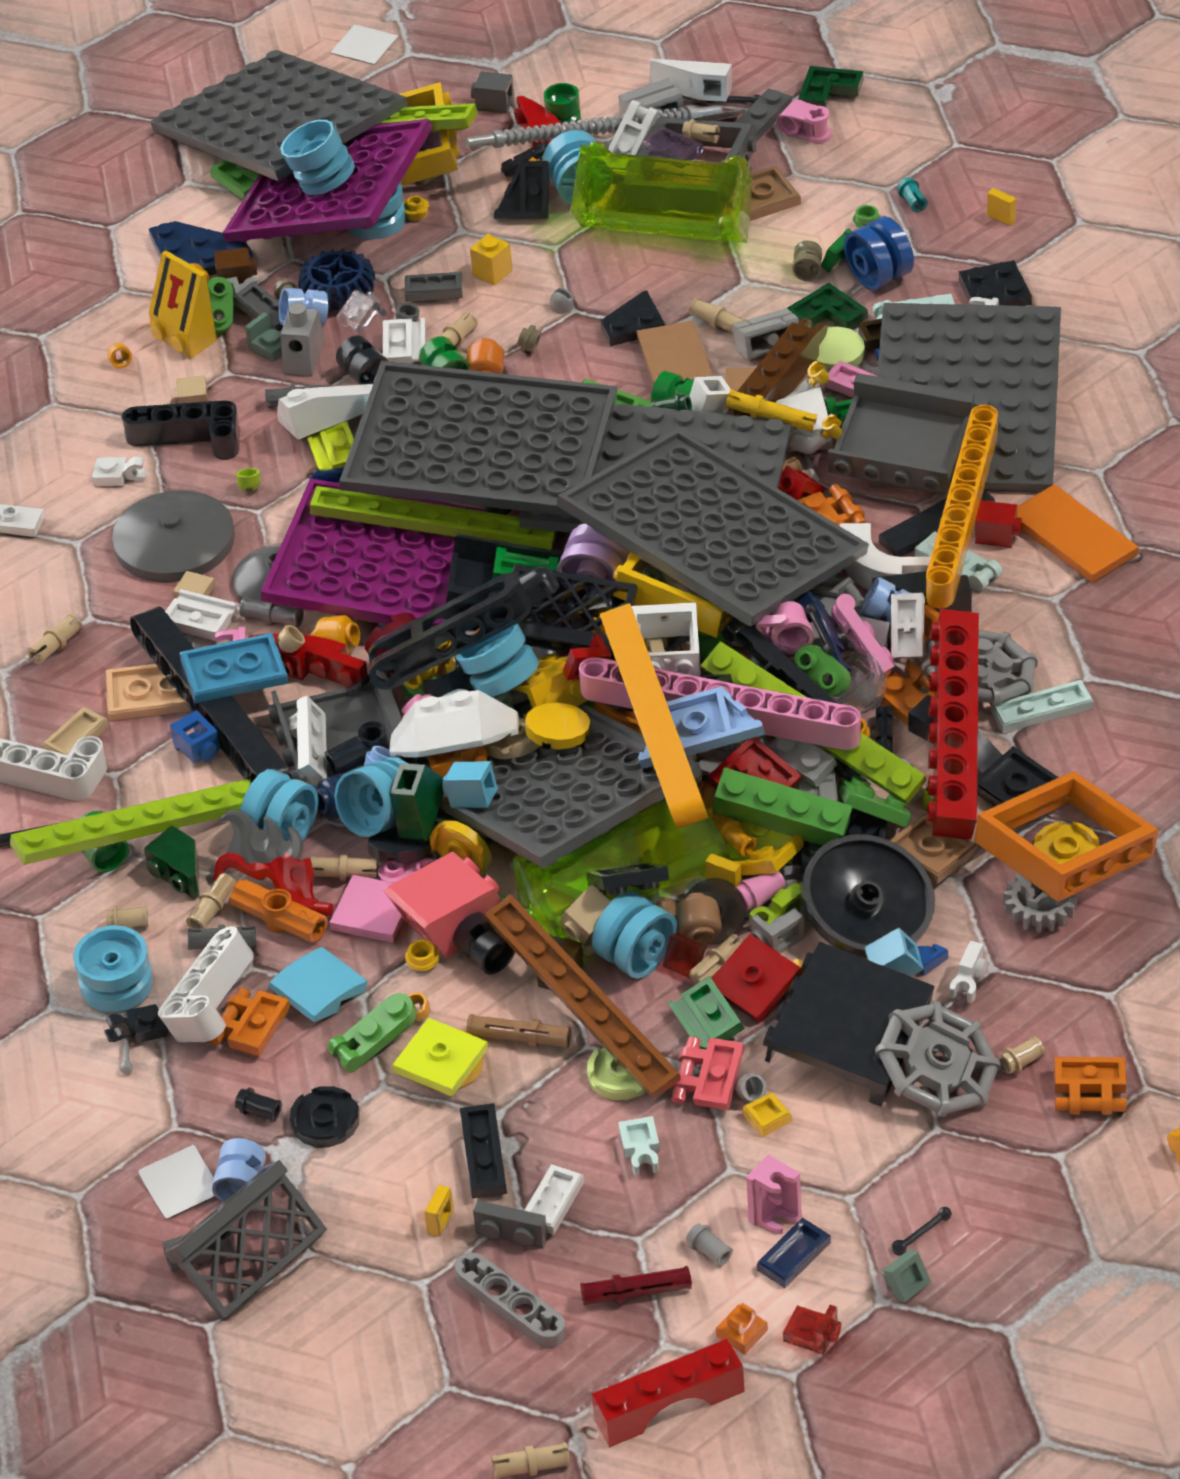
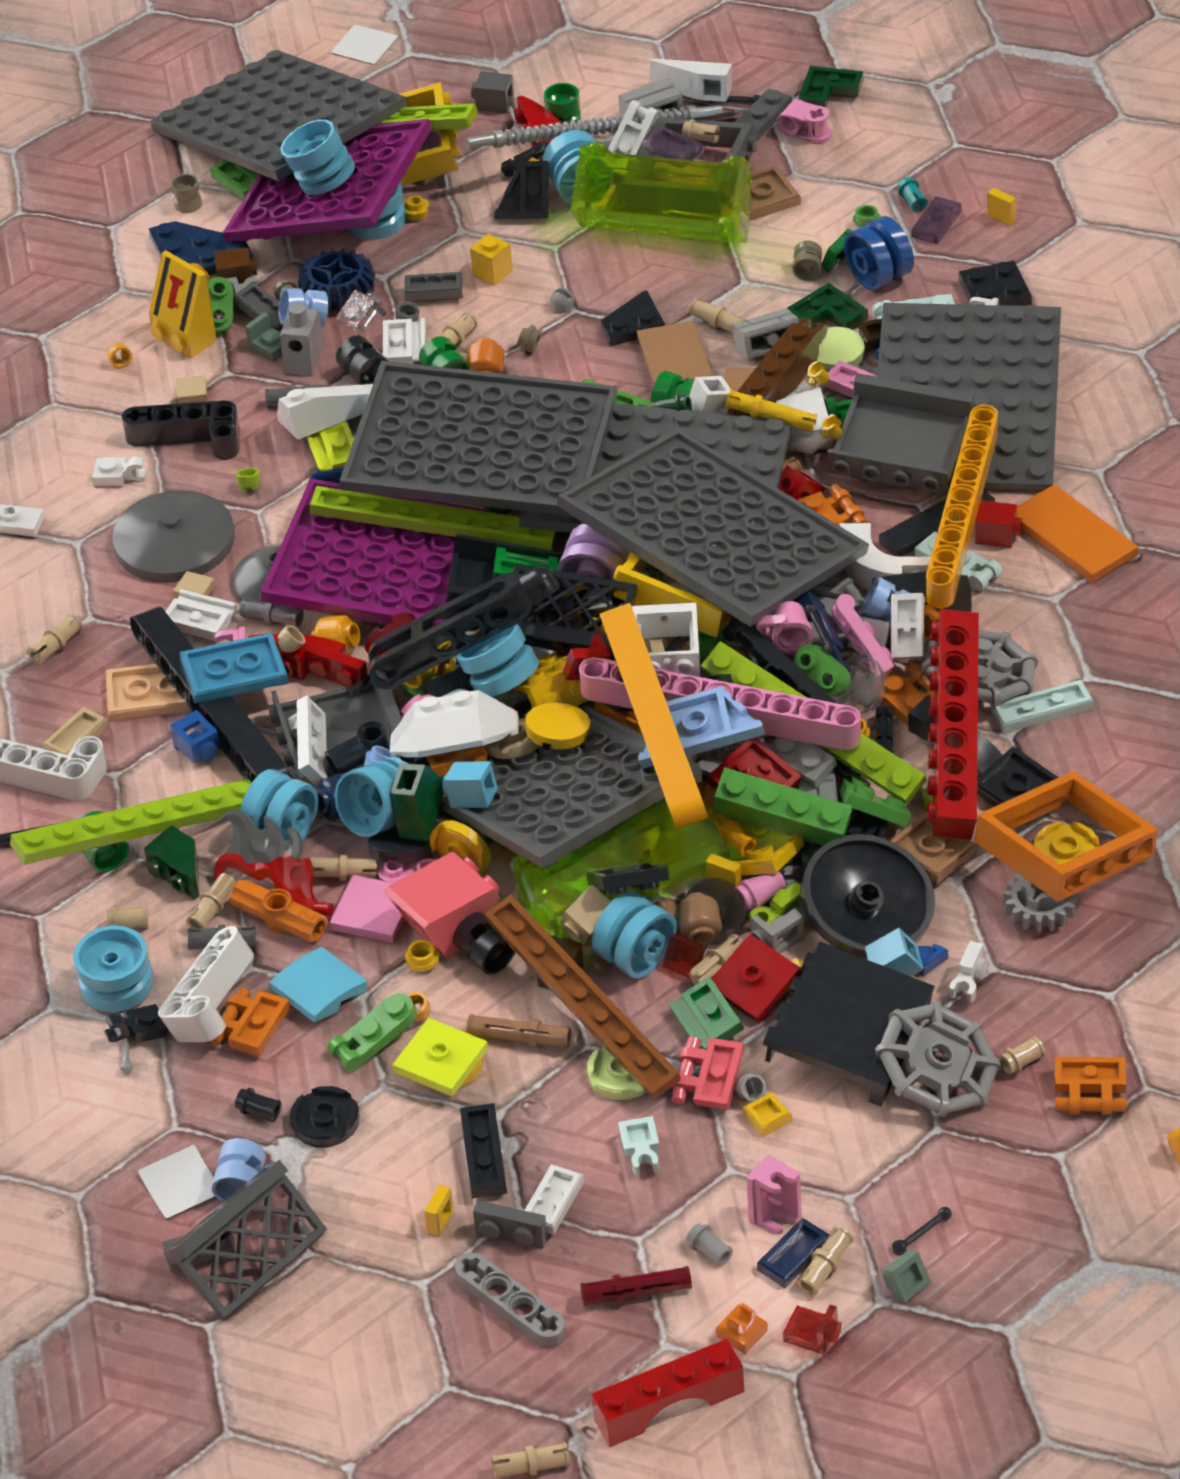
(186, 193): none -> dark tan wheel
(825, 1260): none -> tan pin
(936, 220): none -> clear purple plate

